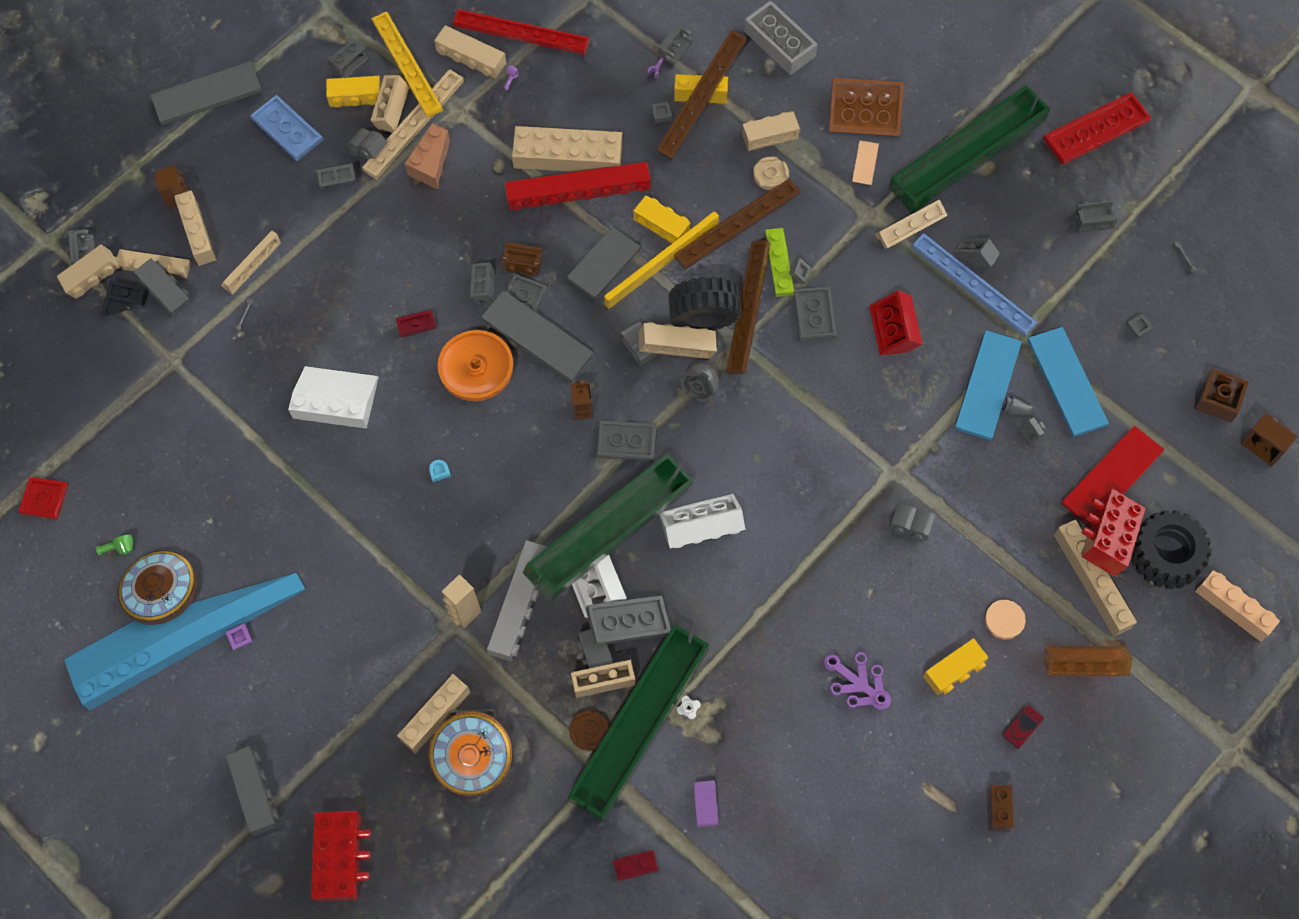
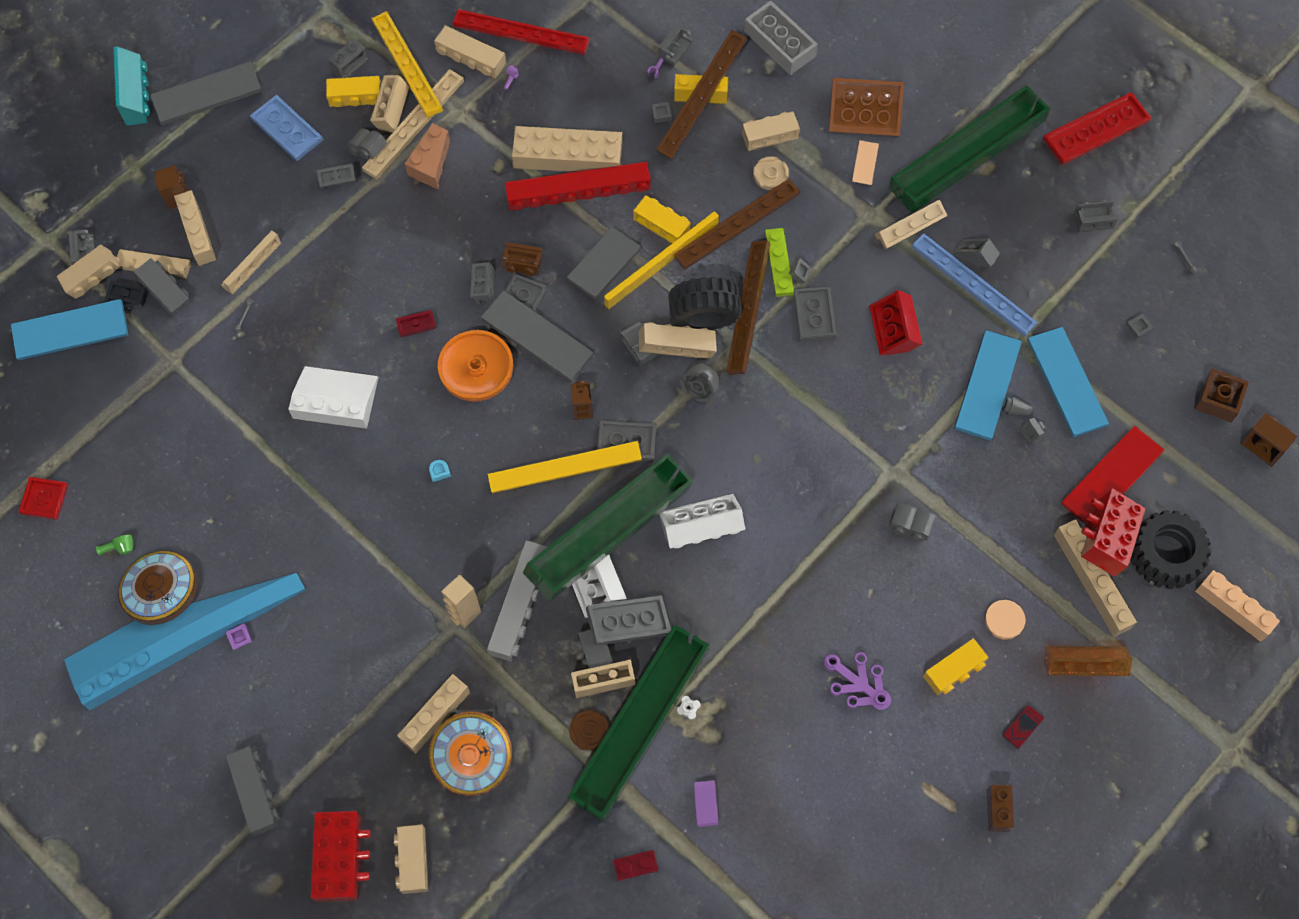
(69, 329): none -> dark azure tile
(131, 86): none -> teal slope
(411, 859): none -> tan brick
(564, 467): none -> yellow tile

